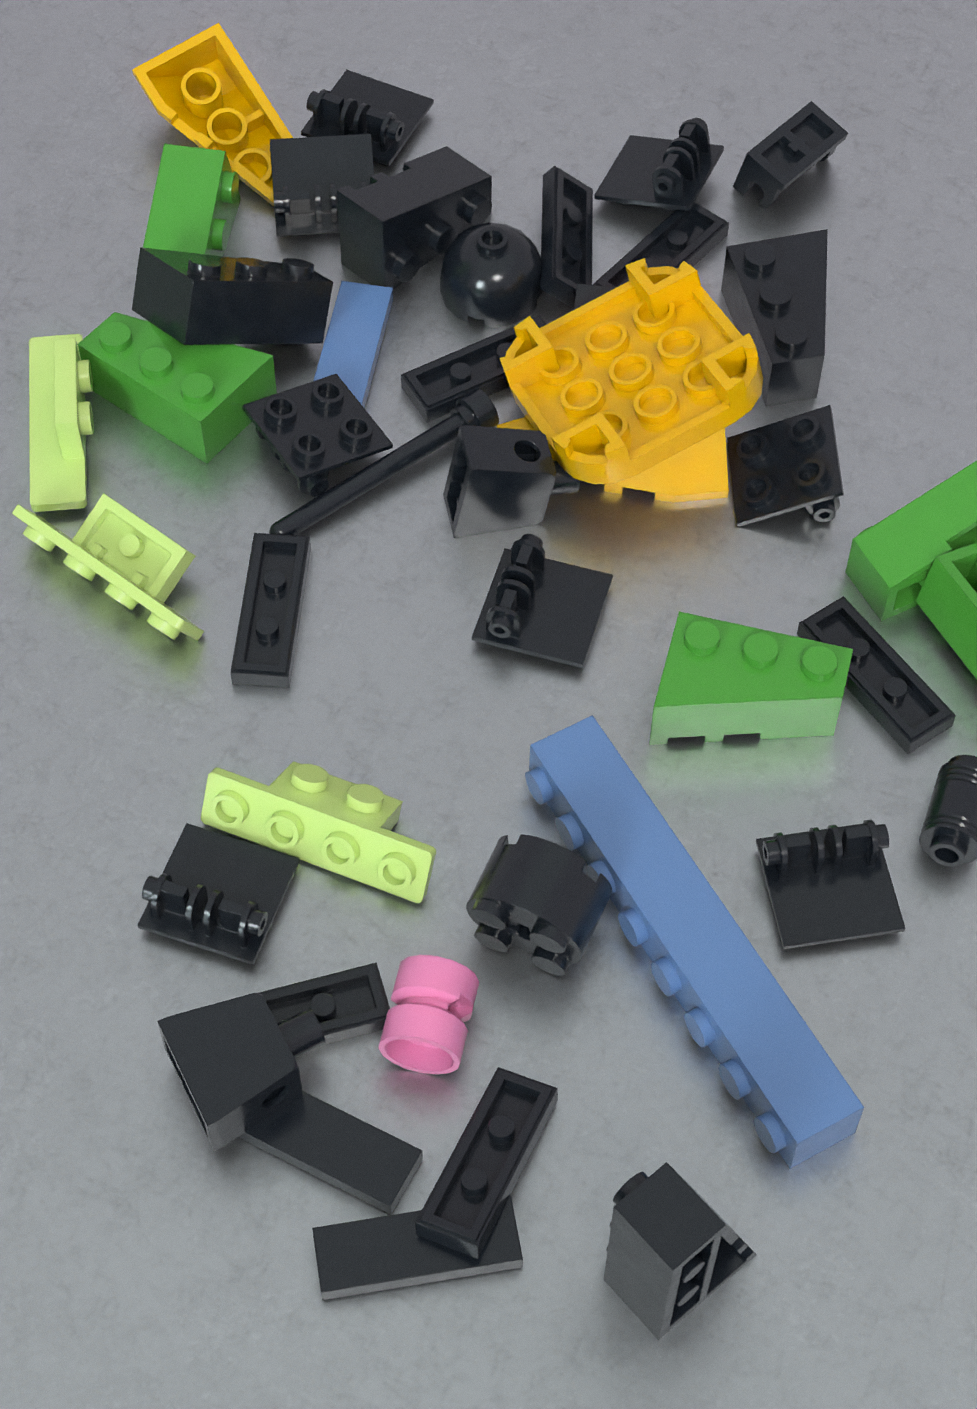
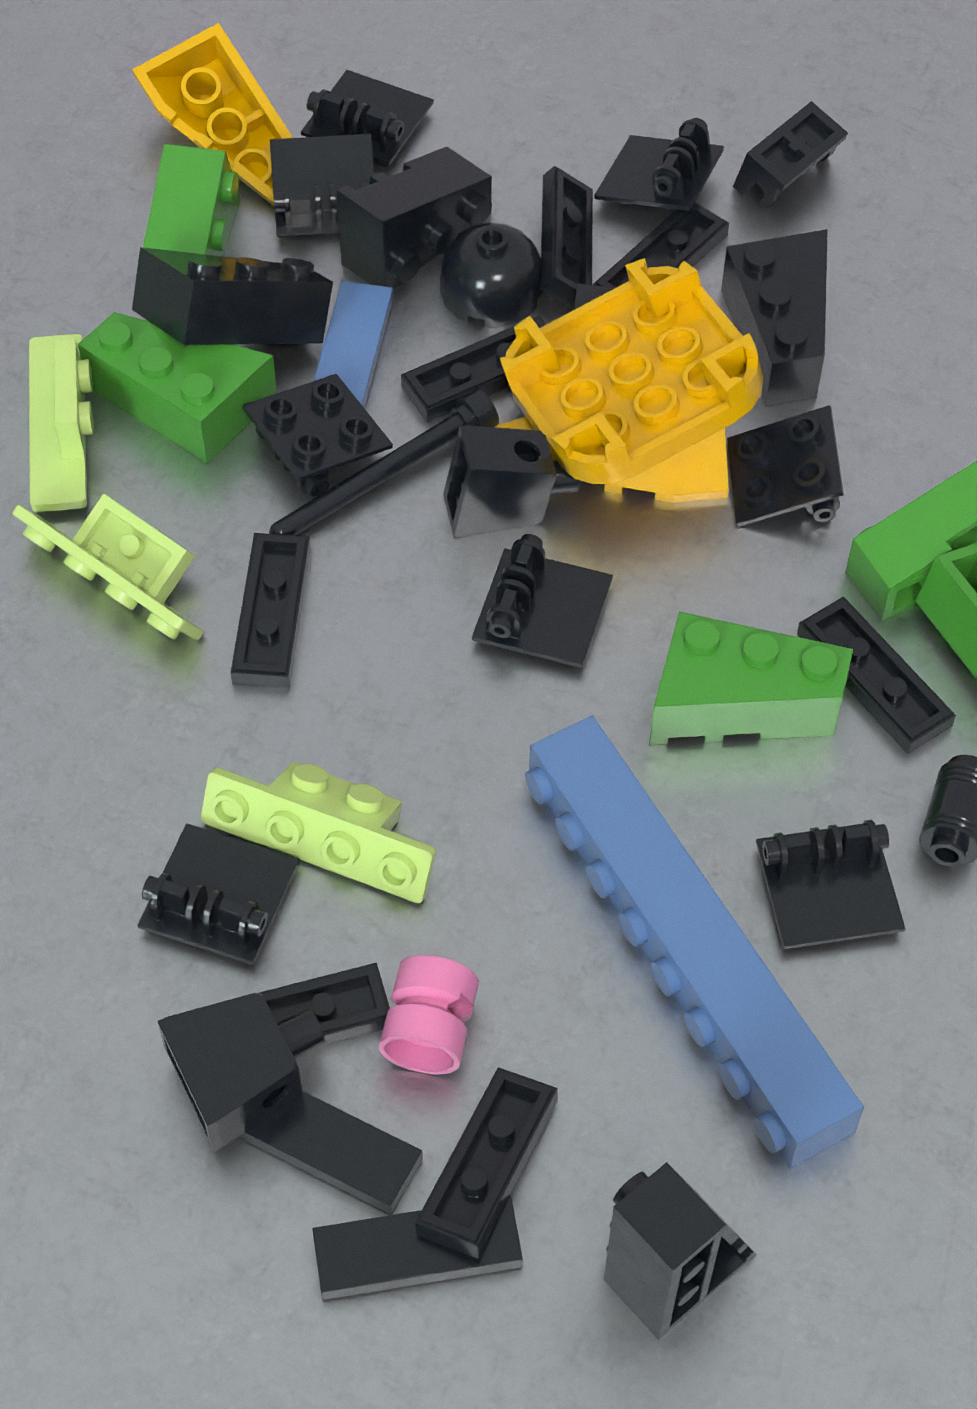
(537, 902): black brick -> none

